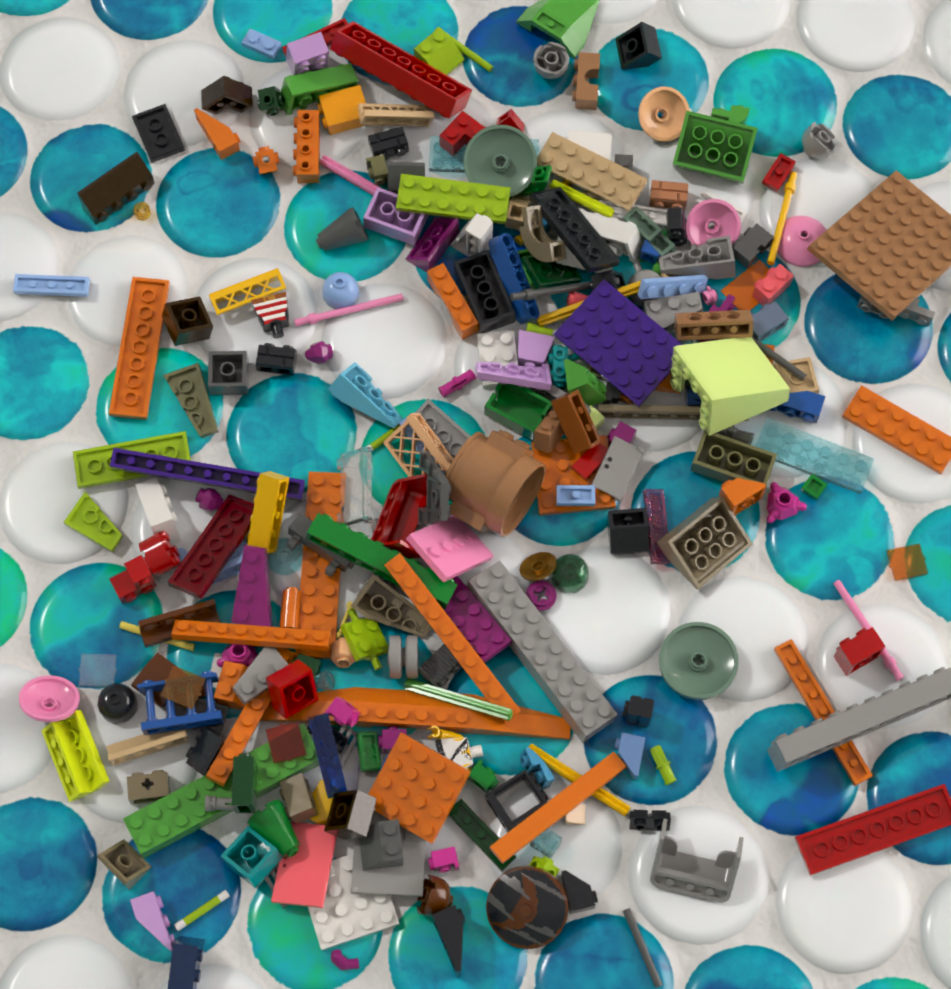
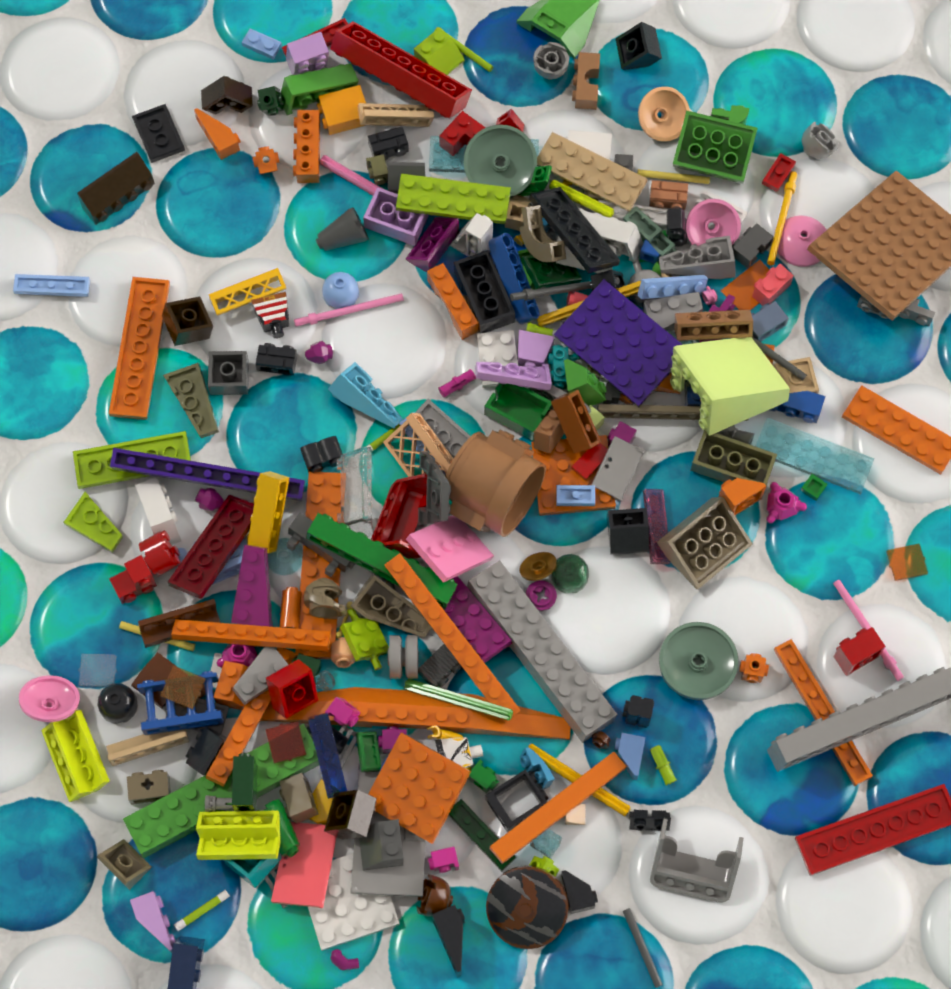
(142, 205): clear yellow bush -> none
(238, 835): none -> neon yellow slope
(320, 599): none -> dark tan helmet
(321, 454): none -> black brick
(601, 740): none -> reddish brown plate
(674, 176): none -> light yellow bar
(751, 674): none -> orange brick

